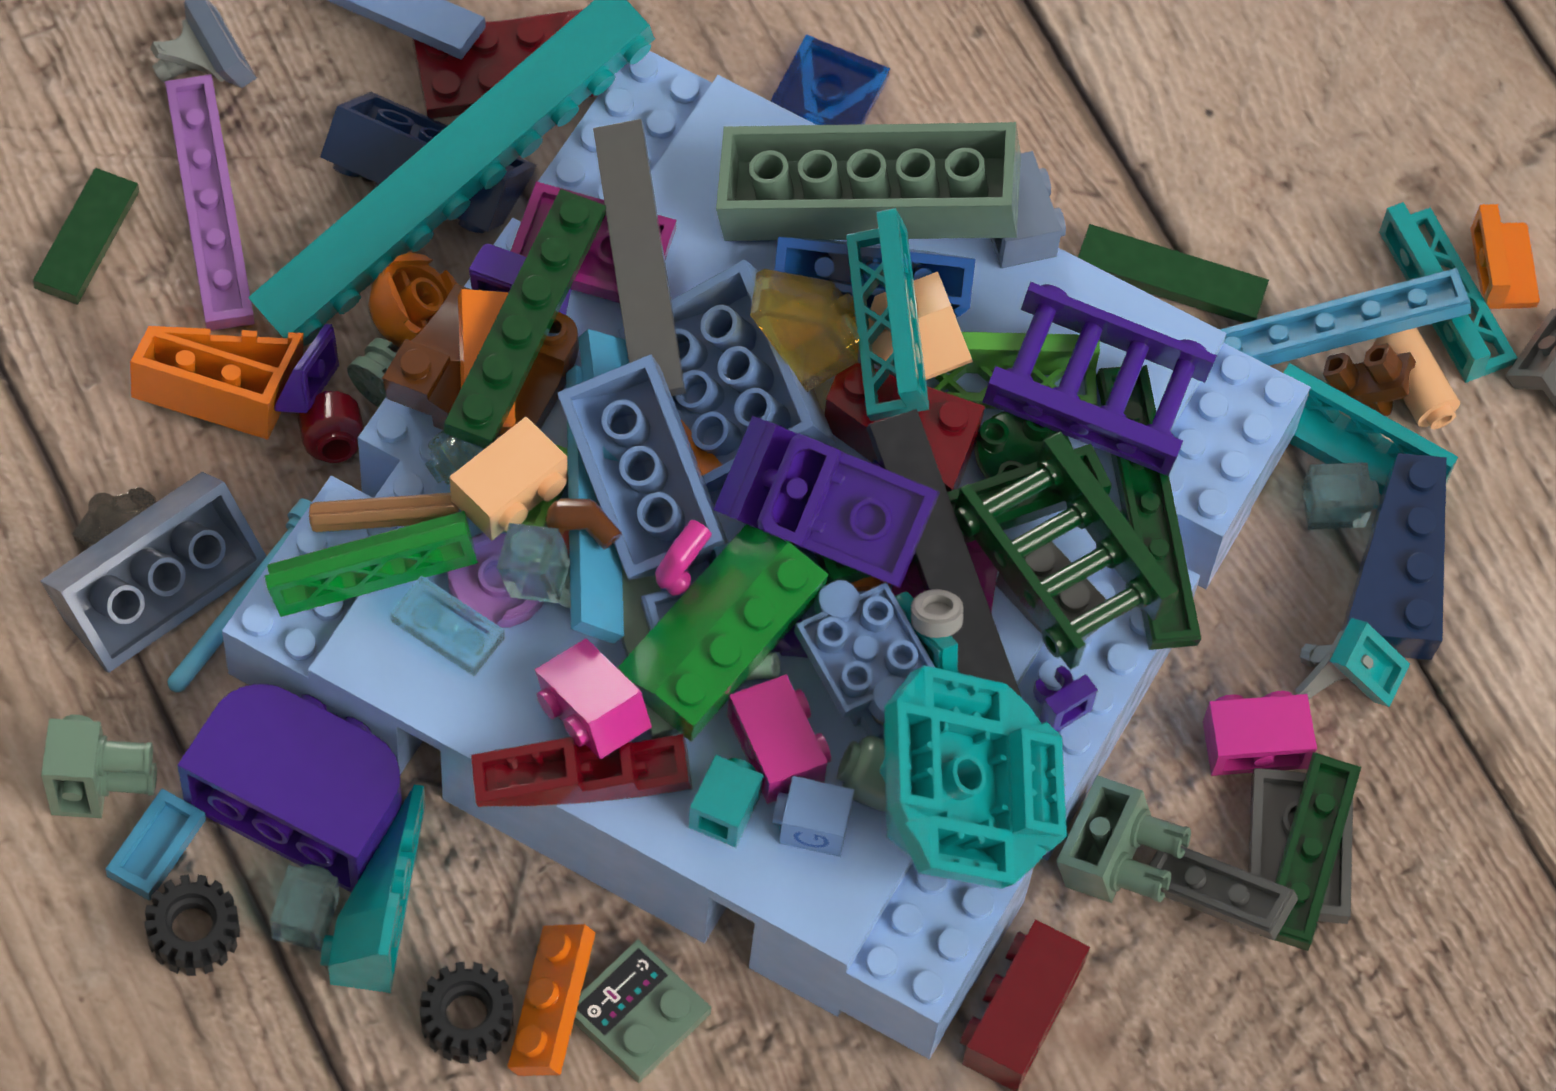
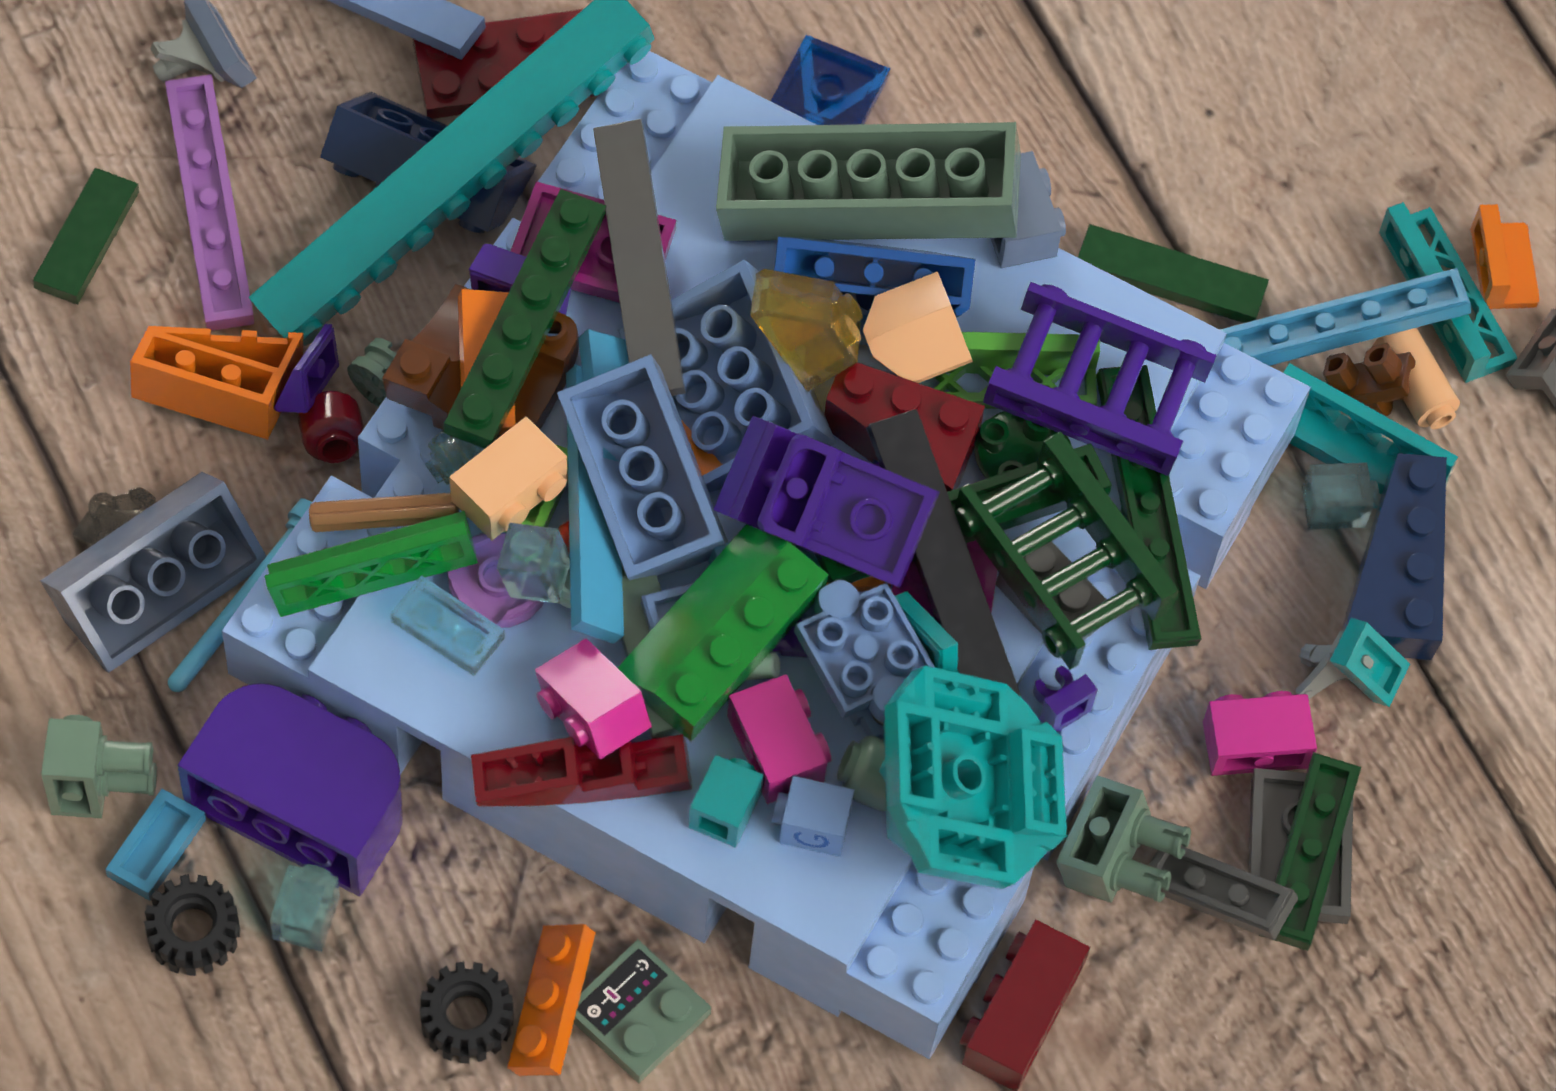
(373, 918): teal wedge -> none
(407, 296): orange cylinder -> none
(583, 515): reddish brown arm -> none
(672, 569): dark pink arm -> none
(898, 318): teal fence -> none
(937, 613): light grey tile -> none

